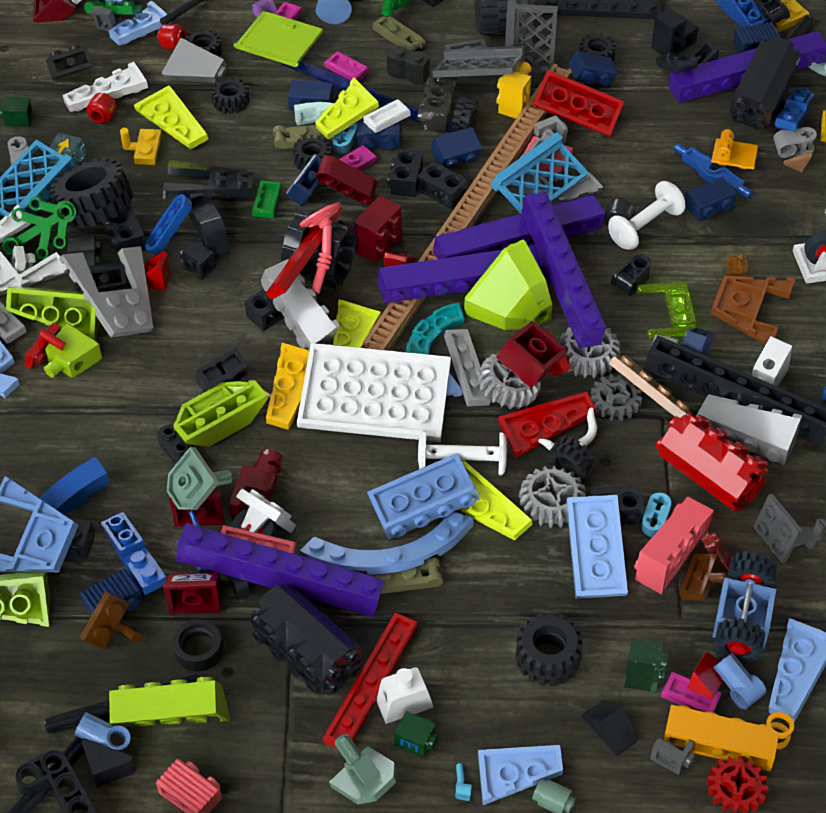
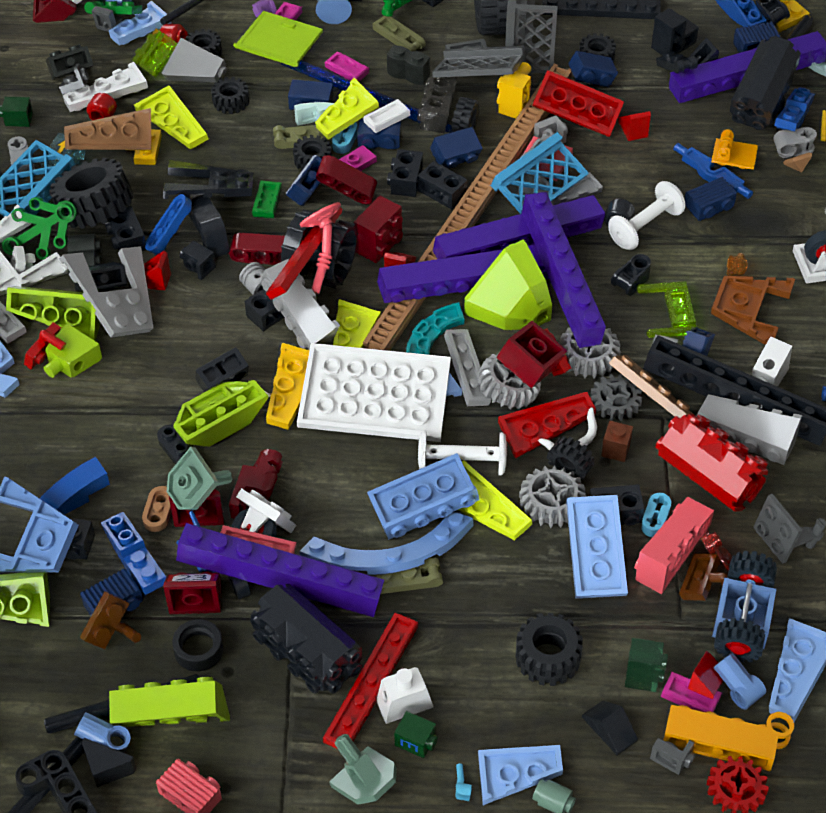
(73, 83): none -> bracket
(116, 132): none -> medium nougat wing
(154, 58): none -> clear neon green plate
(157, 511): none -> medium nougat plate
(251, 277): none -> light grey piece
(256, 248): none -> dark red beam
(617, 441): none -> copper brick
(635, 125): none -> red slope

